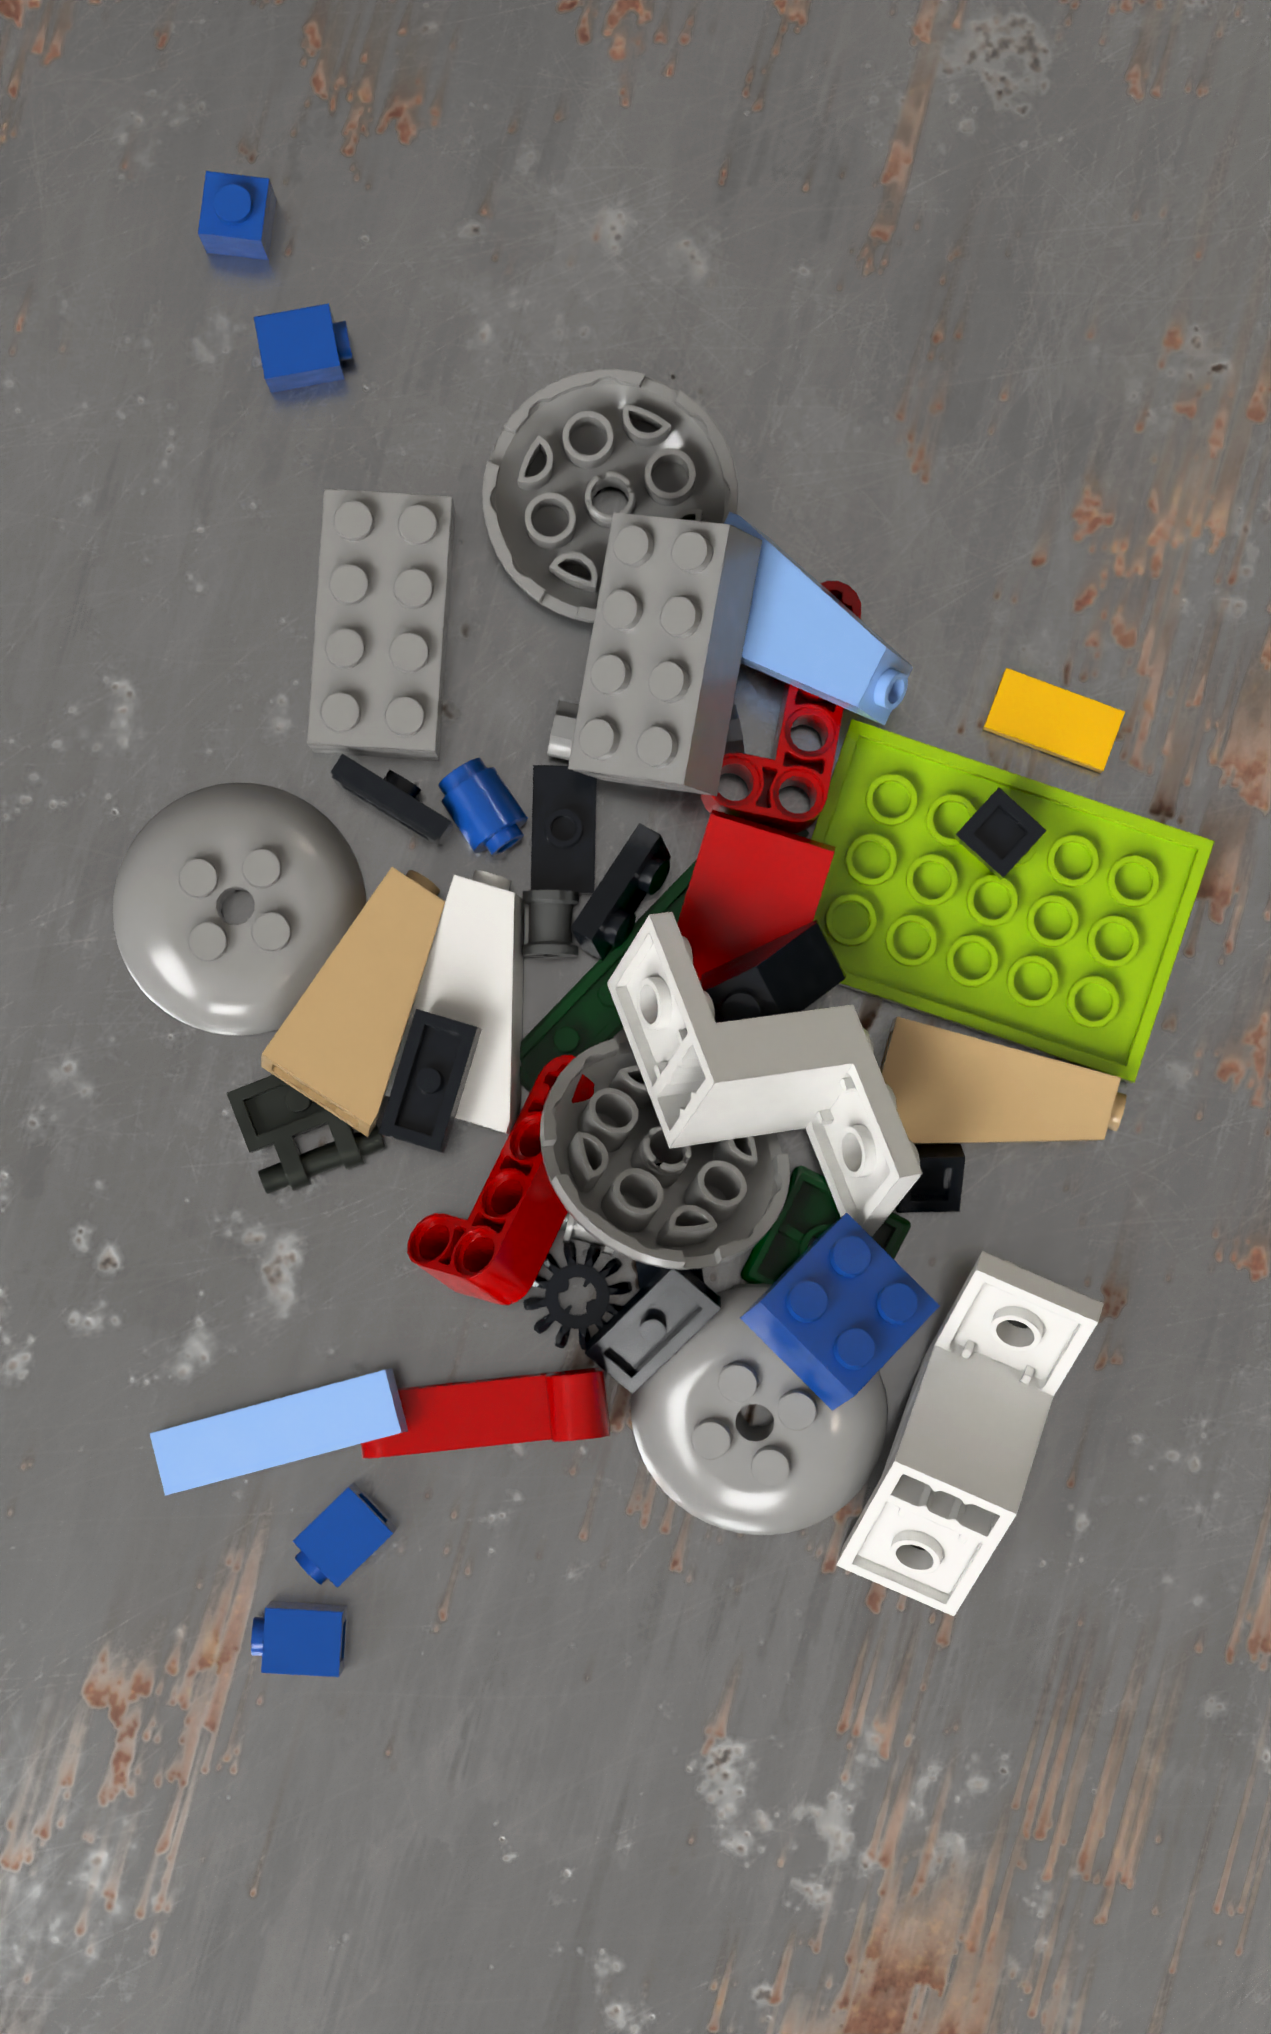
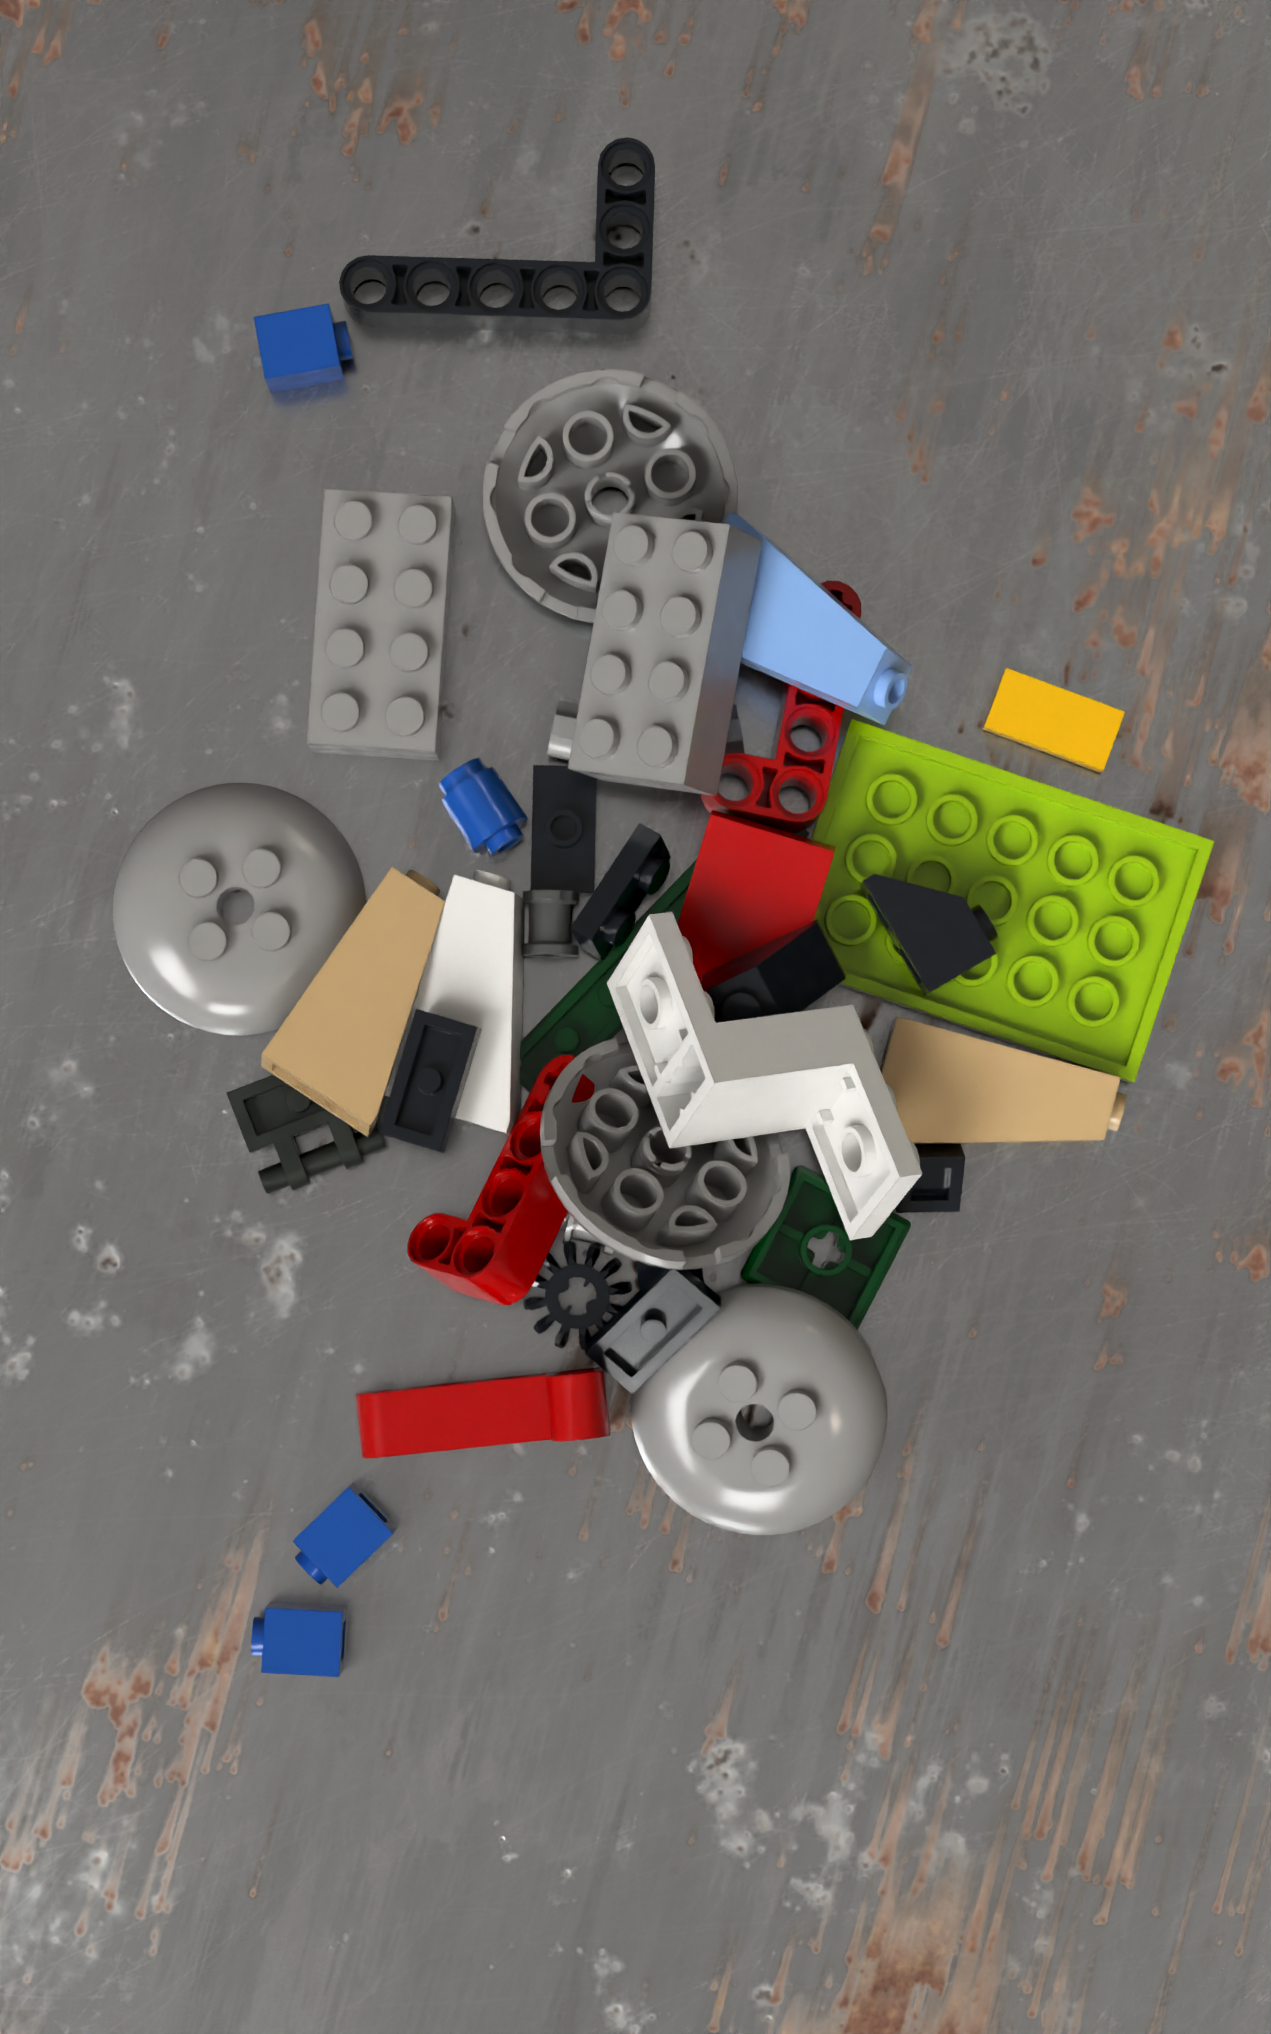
(237, 215): blue brick -> none
(278, 1431): light blue tile -> none
(393, 797): black plate -> none
(527, 278): none -> black beam
(840, 1312): blue brick -> none
(931, 929): none -> black slope
(969, 1434): white bracket -> none
(999, 833): black plate -> none

